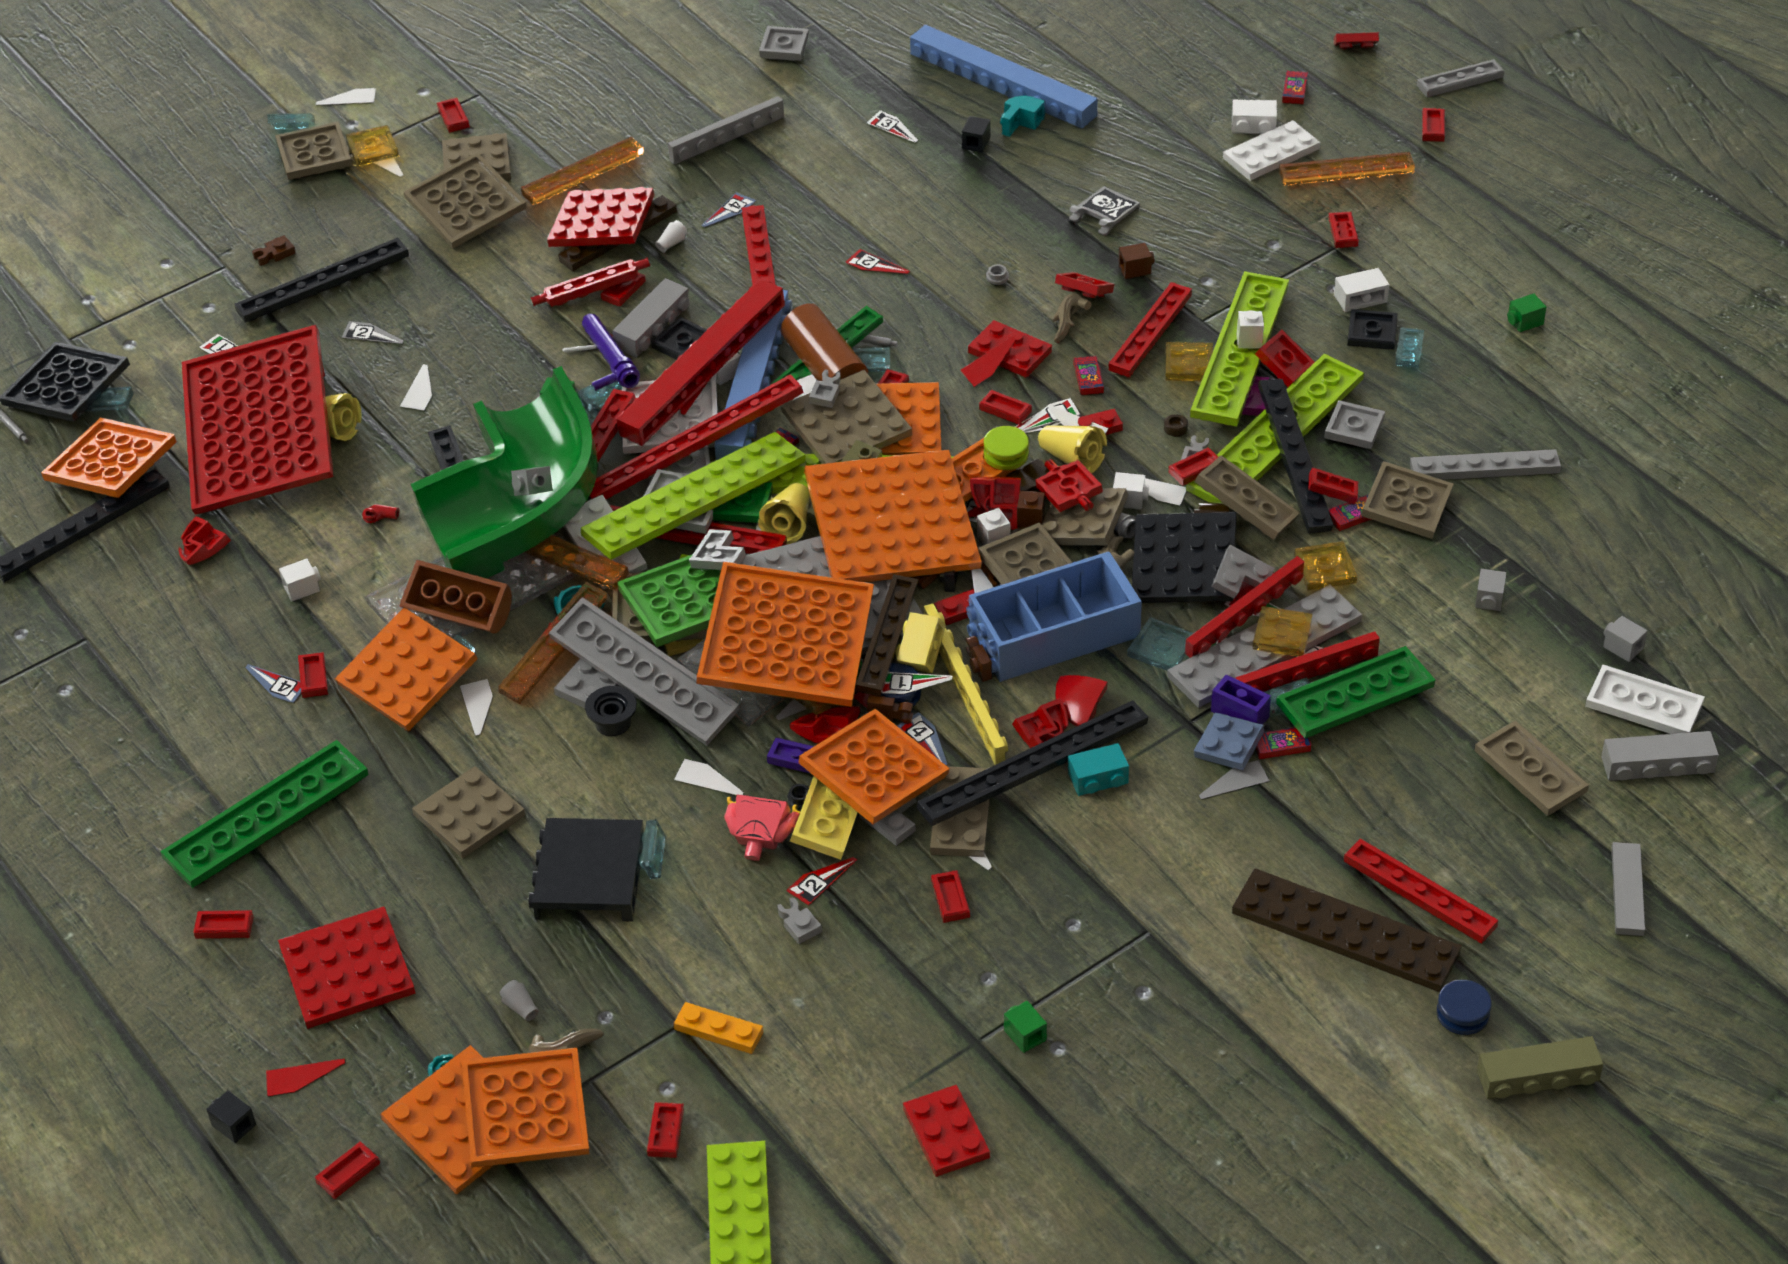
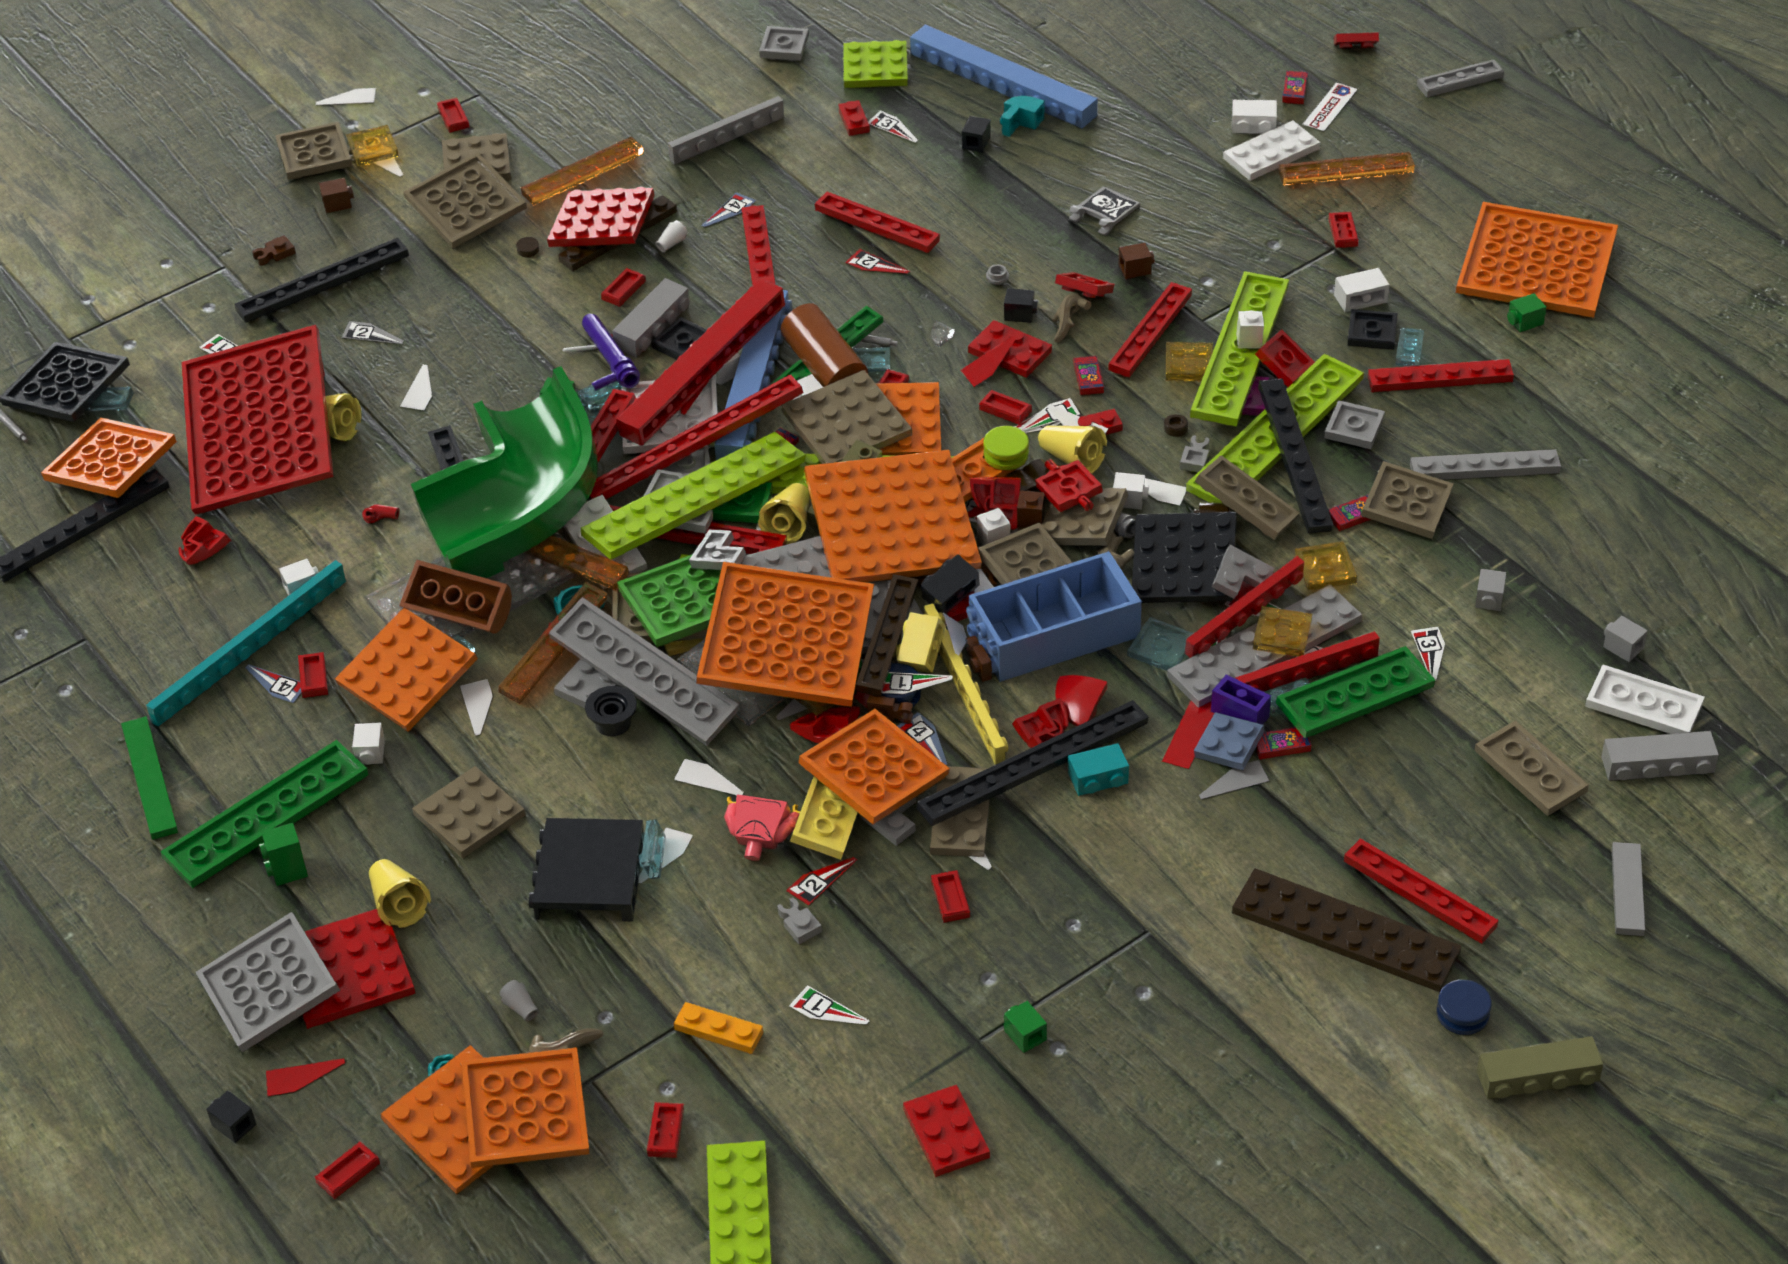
(149, 778): none -> green tile
(223, 924): red tile -> none
(245, 643): none -> teal plate
(267, 981): none -> light grey plate
(281, 121): clear light blue plate -> none
(284, 854): none -> green brick
(336, 195): none -> reddish brown brick
(369, 743): none -> white brick
(397, 894): none -> light yellow cone
(527, 247): none -> dark brown tile
(531, 481): light grey brick -> none
(591, 282): red plate -> none
(675, 845): none -> white sticker
(787, 753): dark purple plate -> none
(797, 795): black plate -> none
(818, 1006): none -> sticker
(825, 391): light grey plate -> none
(854, 118): none -> red plate
(875, 64): none -> lime plate
(877, 222): none -> red plate
(941, 333): none -> clear tile
(950, 584): none -> black brick
(956, 634): none -> white sticker
(1020, 305): none -> black brick
(1188, 735): none -> red sticker
(1190, 467): red tile -> none
(1330, 106): none -> white sticker
(1333, 485): red plate -> none
(1431, 647): none -> sticker
(1433, 124): red tile -> none
(1440, 375): none -> red plate
(1540, 254): none -> orange plate

